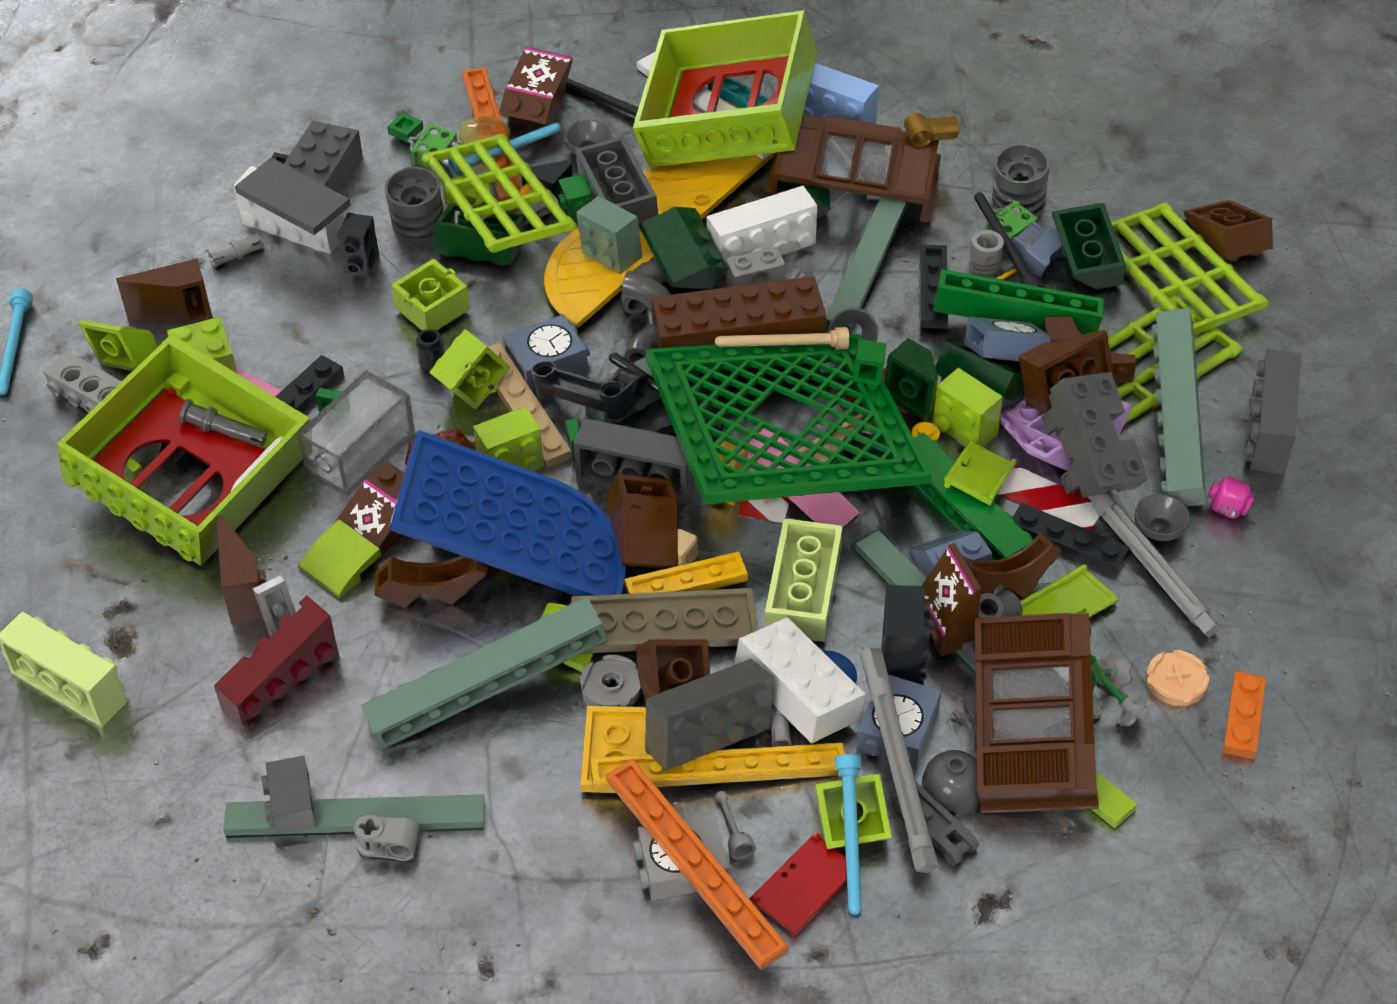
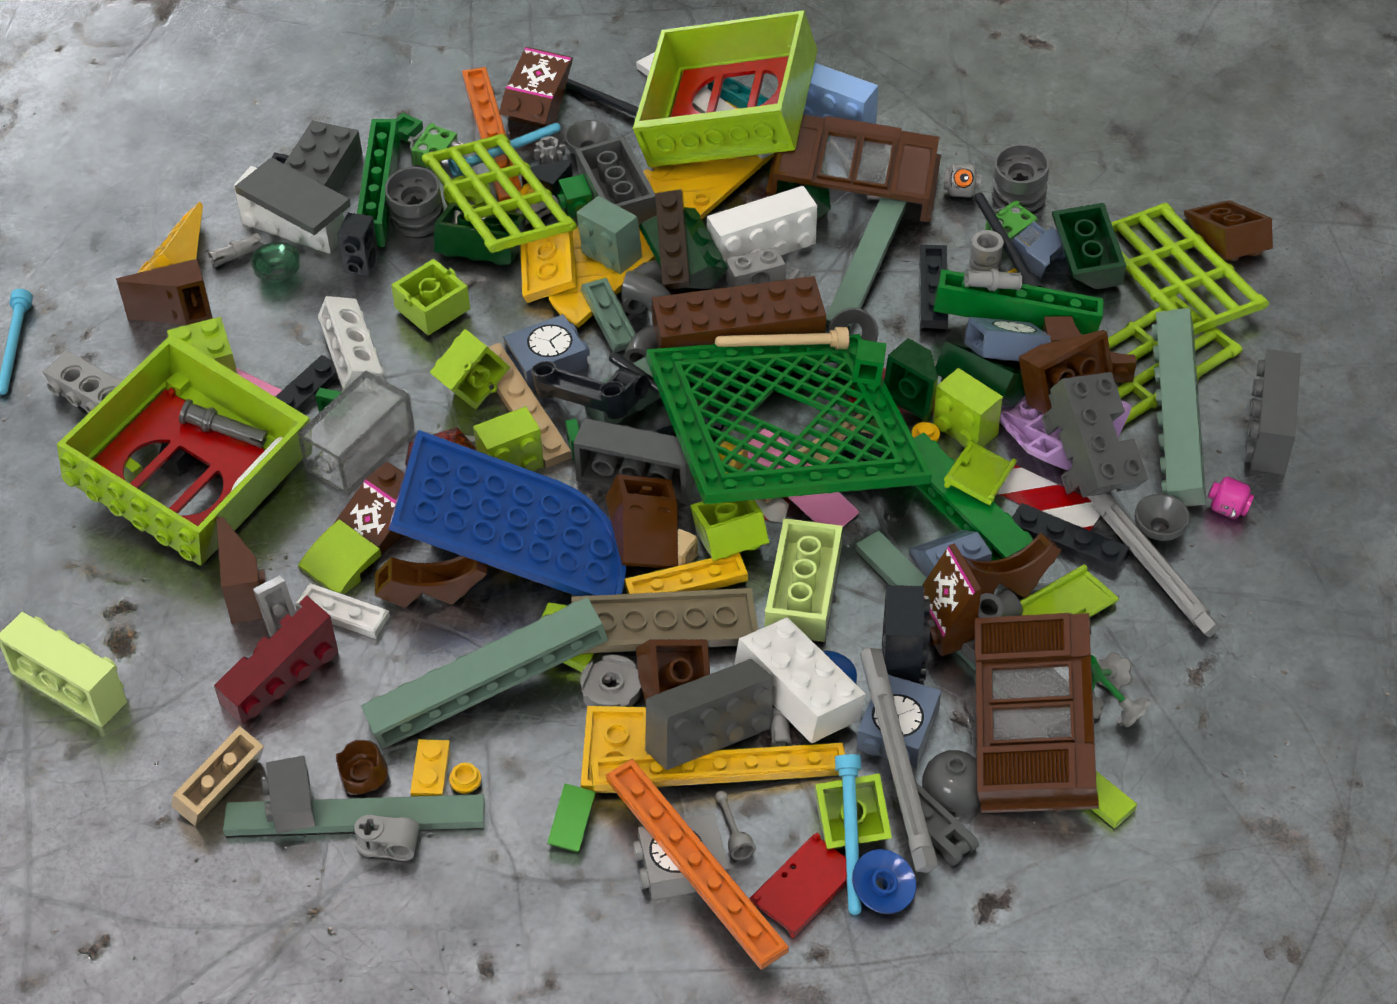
(118, 344): lime slope -> none
(181, 242): none -> yellow wedge
(217, 776): none -> tan brick
(275, 256): none -> clear green piece
(347, 611): none -> white tile
(348, 339): none -> white brick
(361, 767): none -> reddish brown hair
(379, 165): none -> green brick
(429, 348): black brick -> none
(430, 768): none -> yellow plate
(465, 778): none -> yellow plate
(481, 128): clear yellow dish -> none
(547, 266): none -> yellow plate
(549, 150): none -> light grey gear
(571, 818): none -> bright green slope
(608, 313): none -> sand green tile
(672, 239): none -> dark brown plate
(729, 527): none -> lime brick
(889, 870): none -> blue dish
(925, 130): pearl gold piece -> none
(962, 180): none -> light grey head
(992, 279): none -> light grey pin
(1177, 678): light nougat tile -> none
(1244, 715): orange plate -> none

